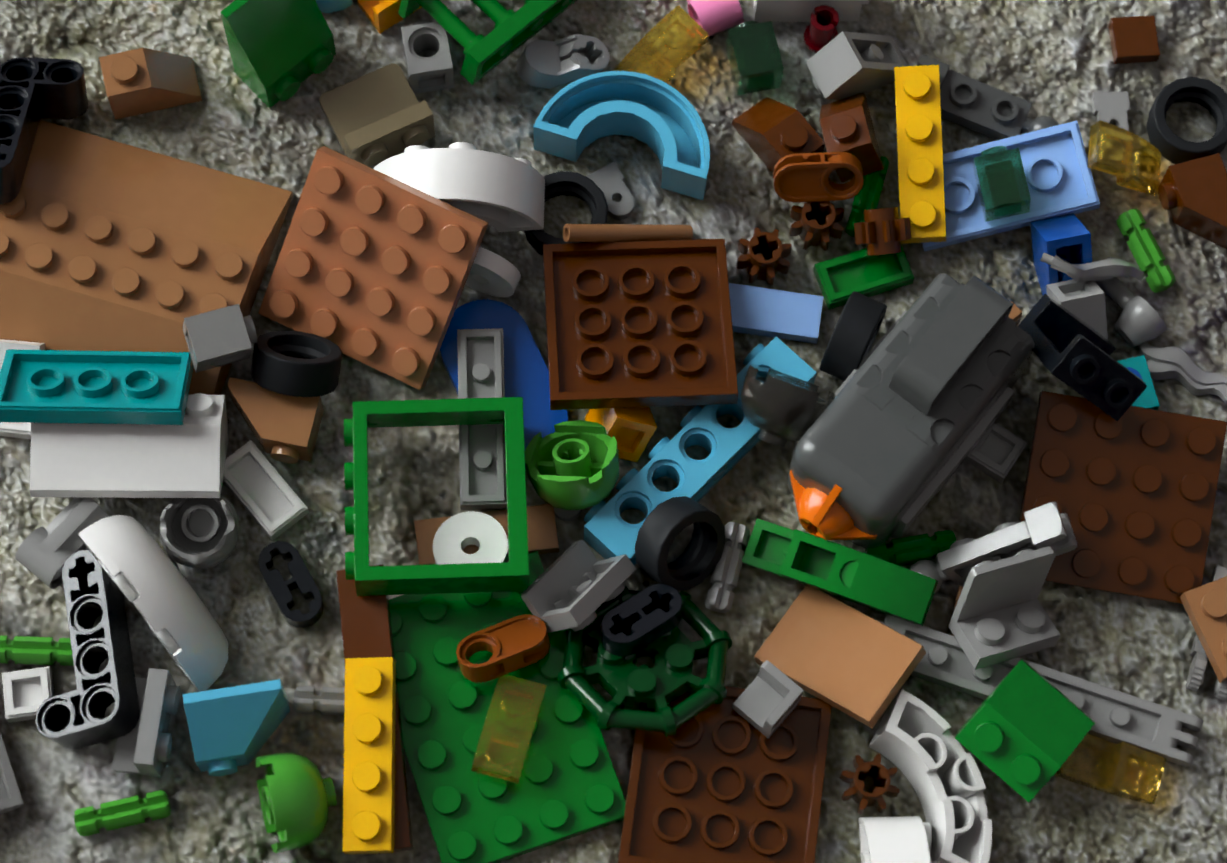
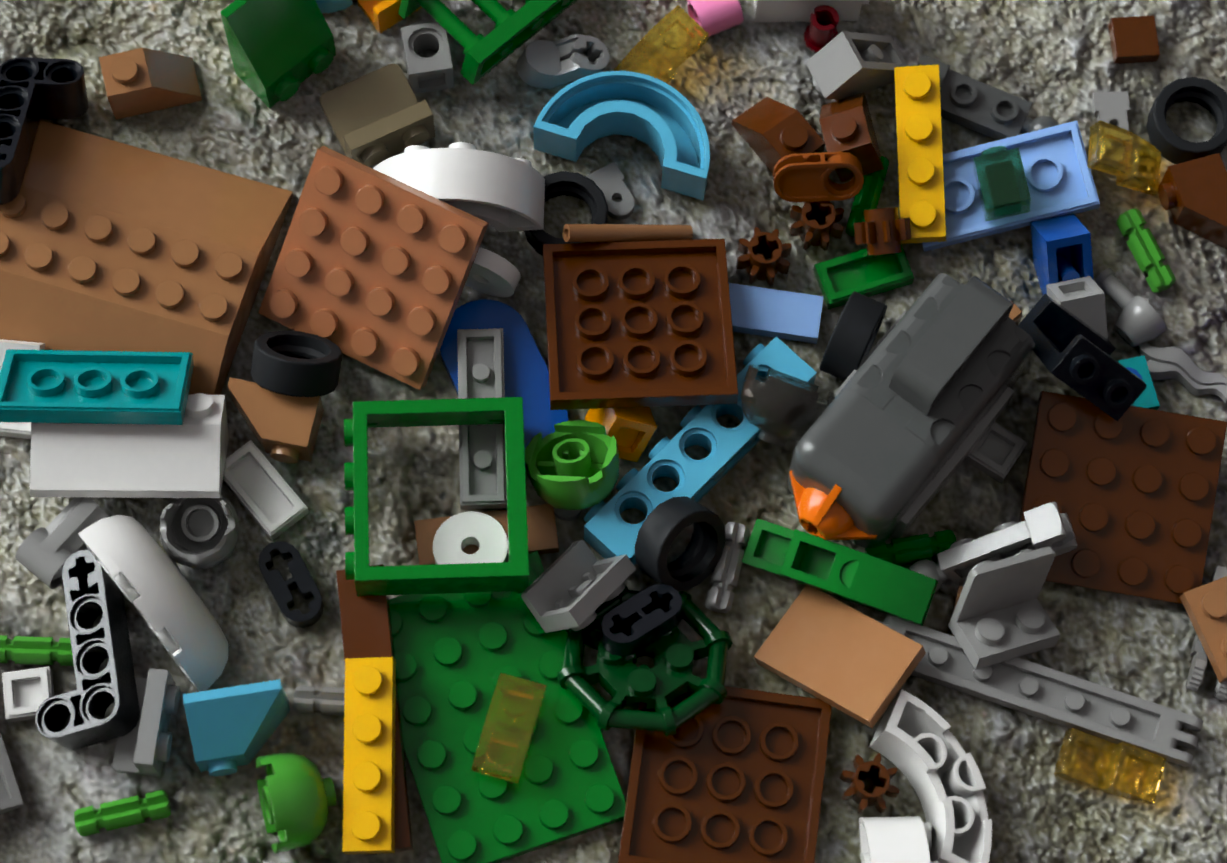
(219, 337): light grey brick -> none
(513, 645): dark orange piece -> none
(754, 57): clear green brick -> none
(768, 699): light grey panel -> none
(1025, 730): green slope -> none
(1095, 270): light grey hair -> none

